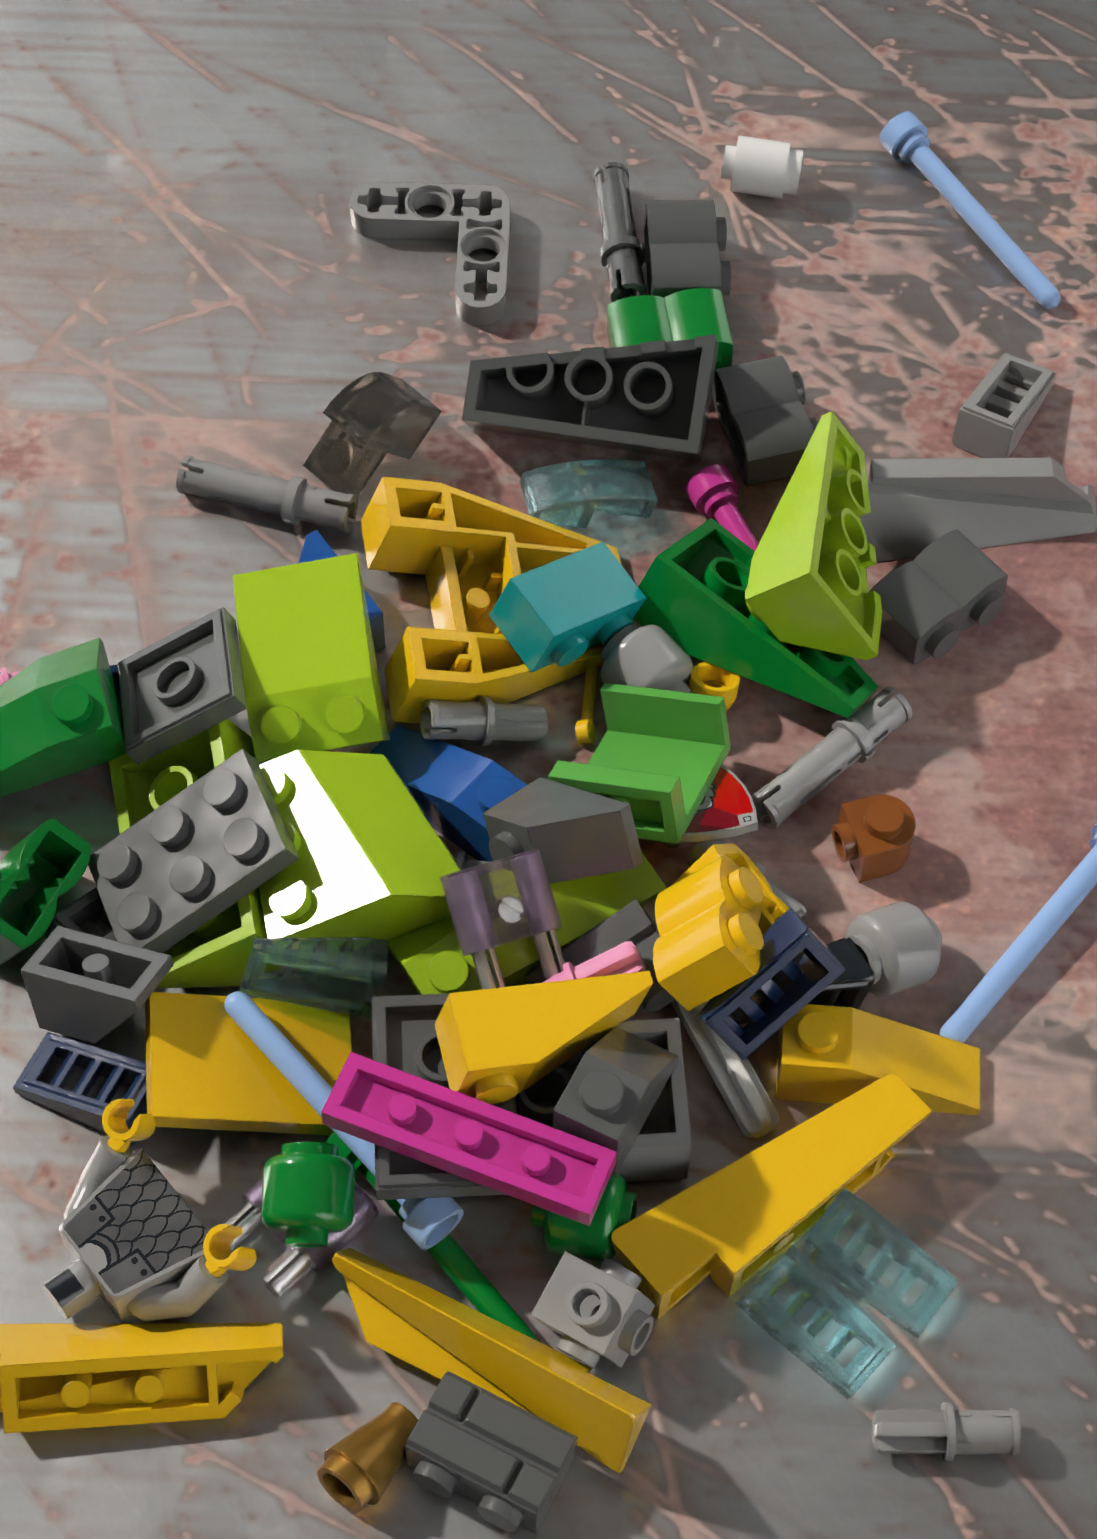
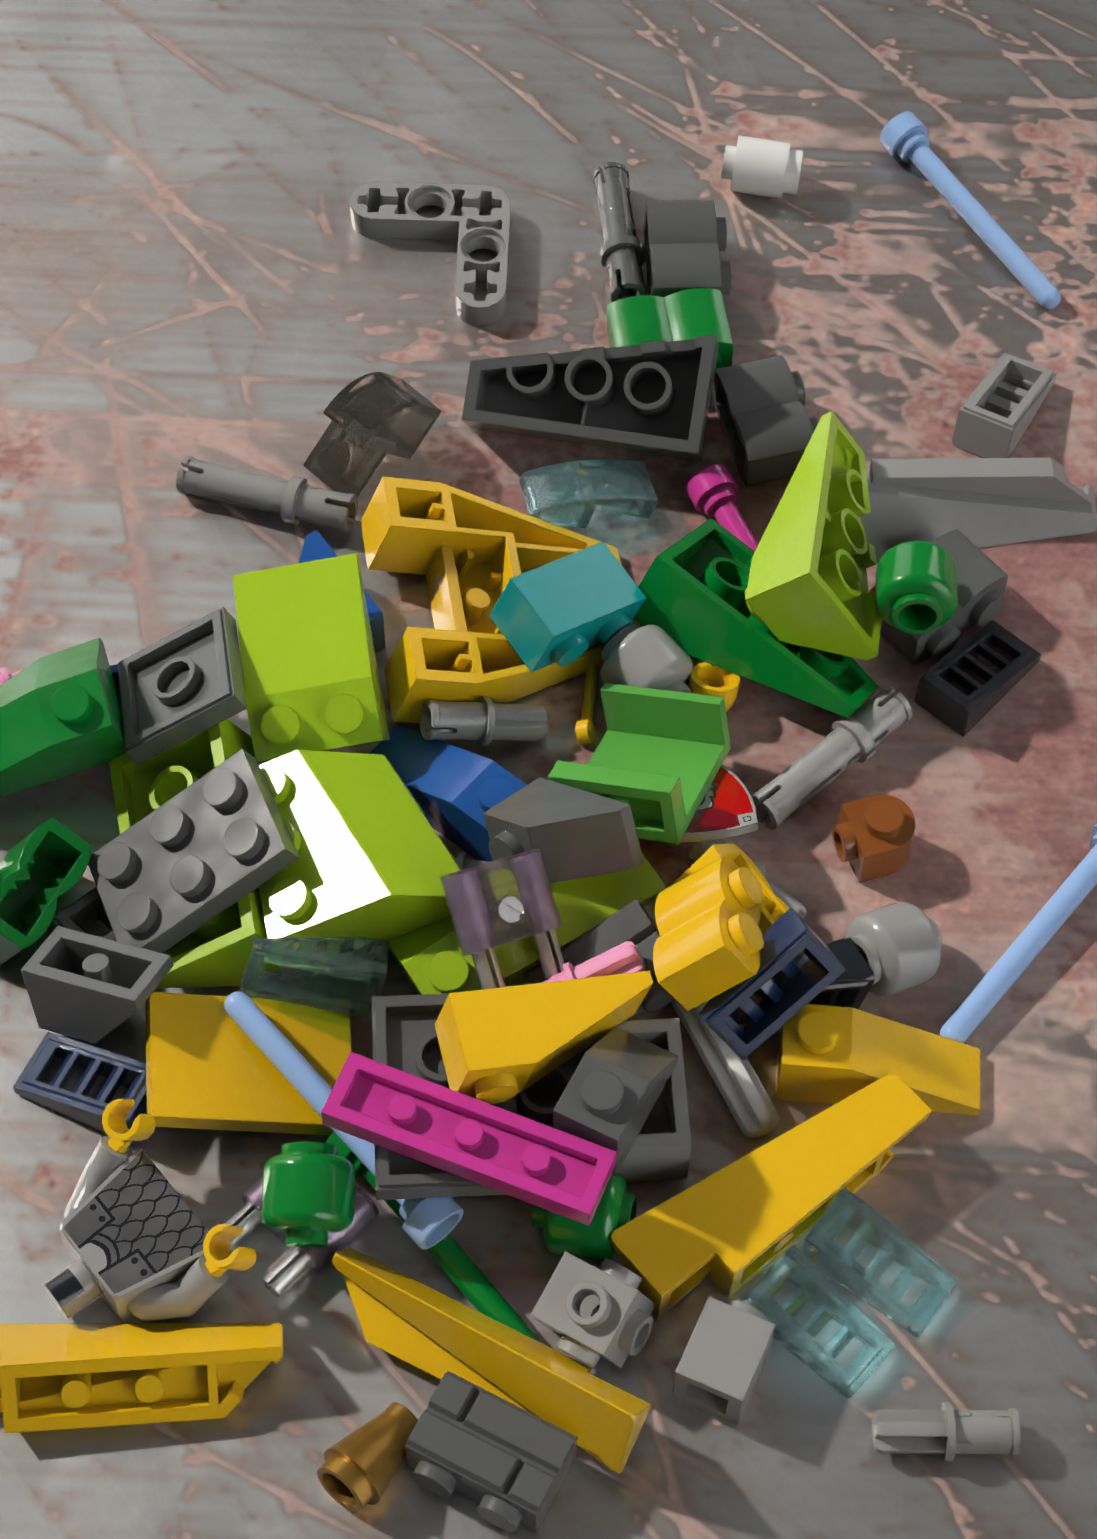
(723, 1358): none -> light grey brick
(916, 587): none -> green head
(962, 711): none -> black slope

